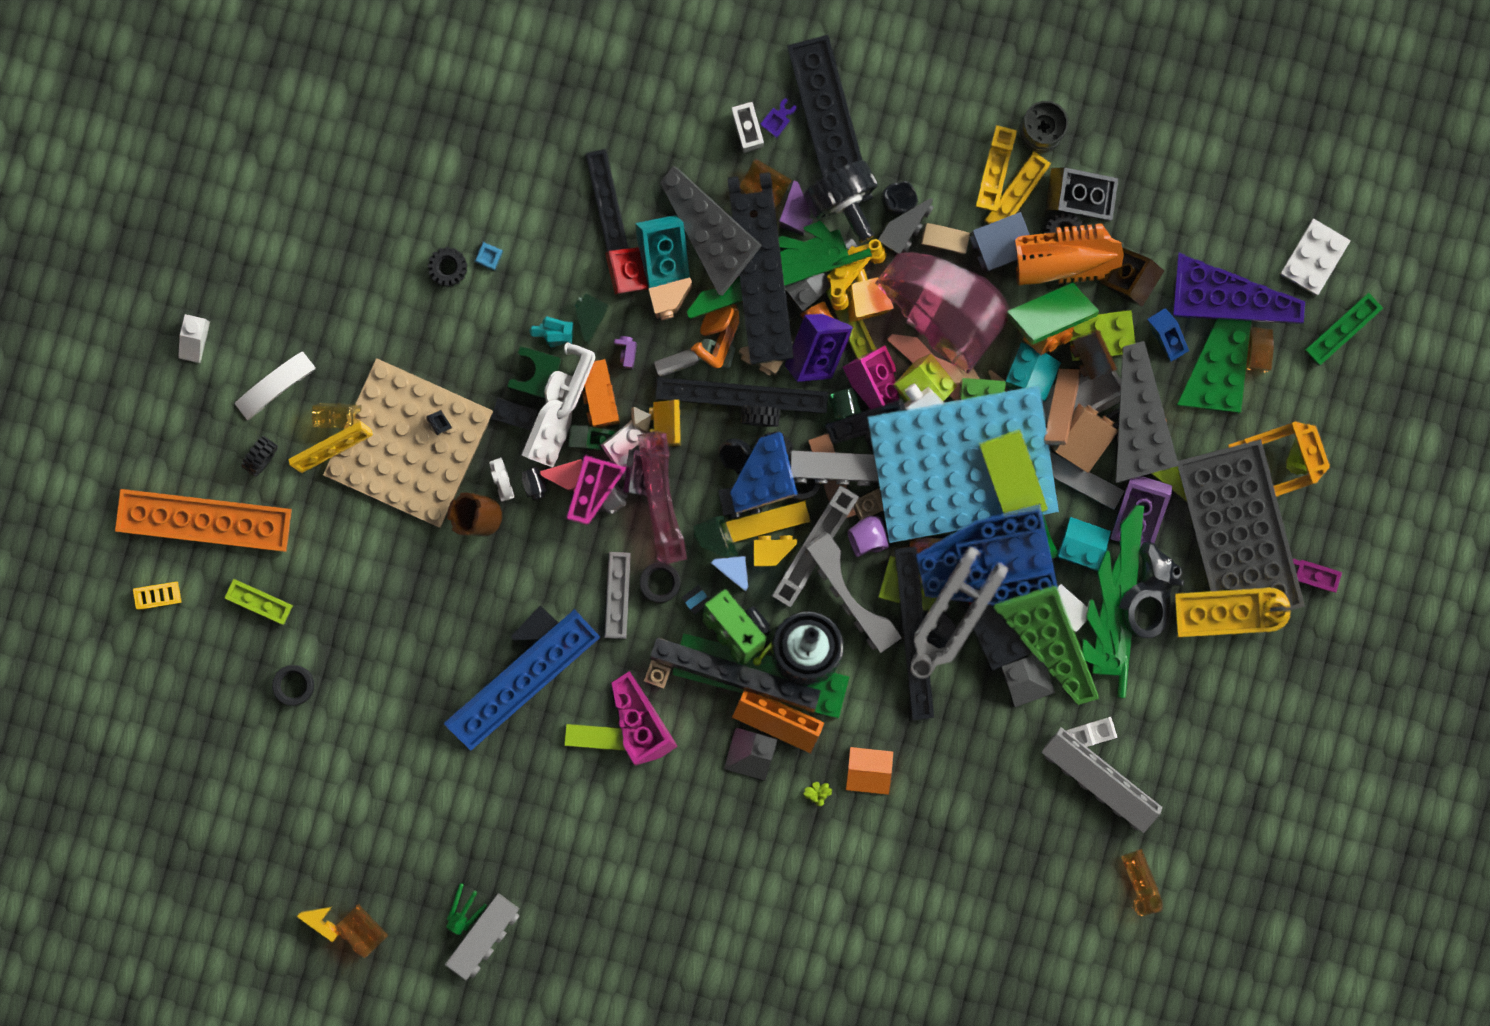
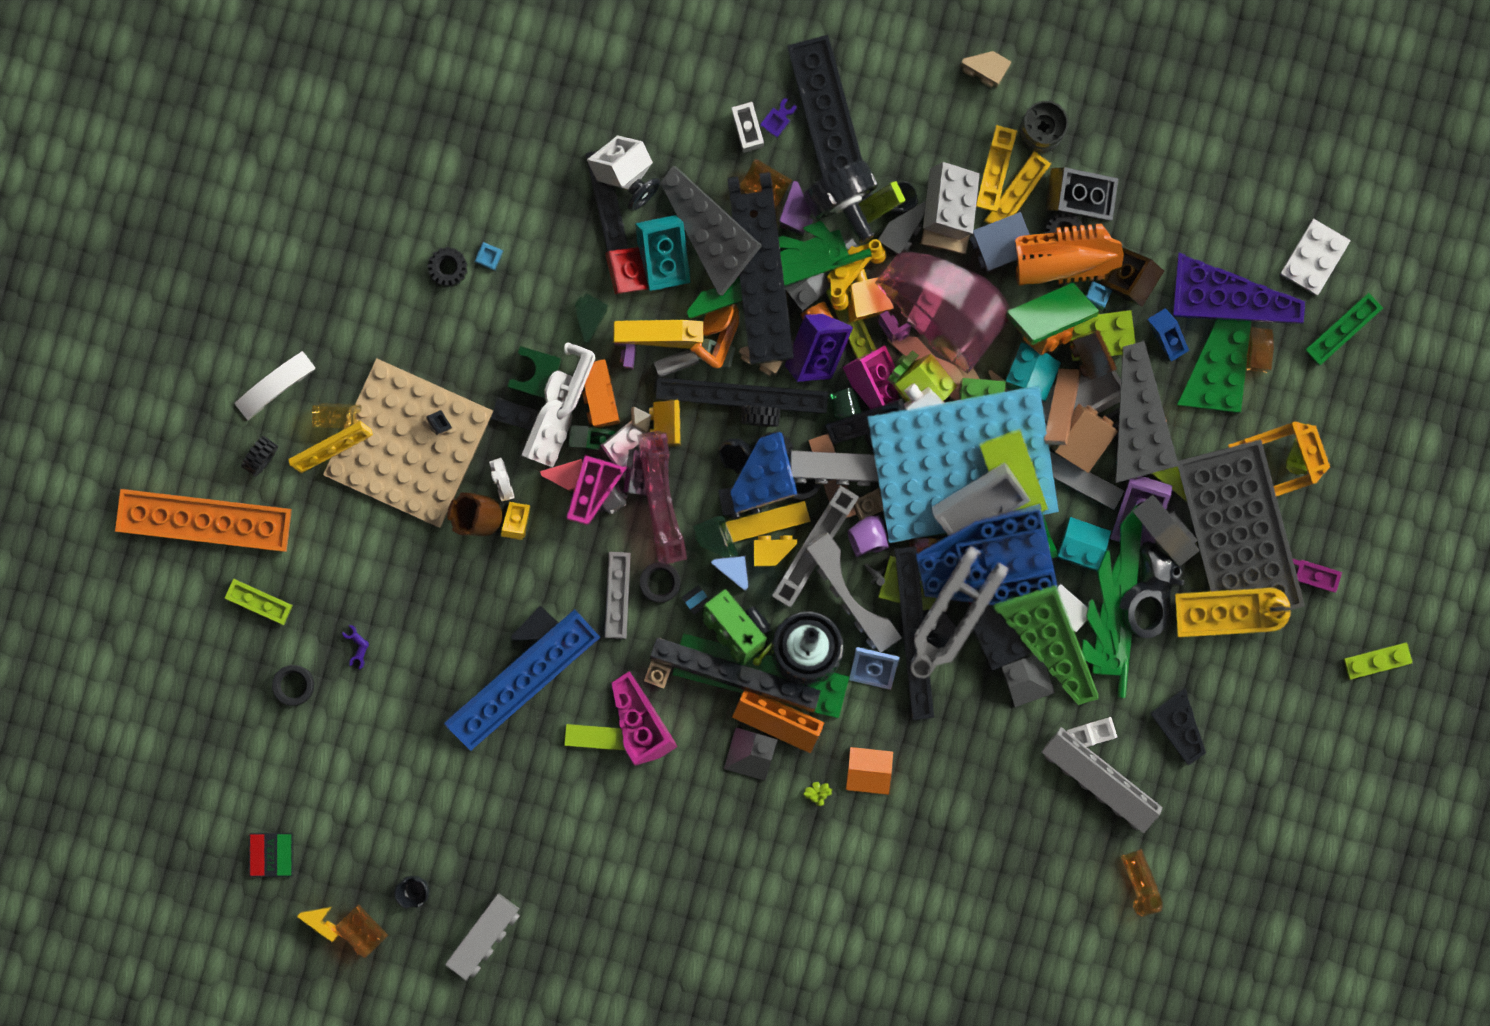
(138, 596): yellow slope -> none
(193, 338): white slope -> none
(270, 854): none -> tile
(363, 645): none -> dark purple arm
(411, 892): none -> black hair
(457, 922): green plant -> none
(515, 521): none -> yellow slope
(533, 483): black brick -> none
(554, 331): teal rock -> none
(623, 165): none -> white piece
(659, 333): none -> yellow slope
(669, 297): light nougat slope -> none
(873, 668): none -> light blue slope
(876, 575): none -> dark grey bar
(881, 202): none -> lime plate
(890, 327): none -> medium lavender bracket
(902, 365): none -> bright green plate
(951, 201): none -> light grey brick
(985, 497): none -> light grey slope
(988, 66): none -> tan slope
(1098, 295): none -> dark azure tile
(1167, 530): none -> dark grey wedge
(1179, 725): none -> black wing
(1377, 661): none -> lime plate

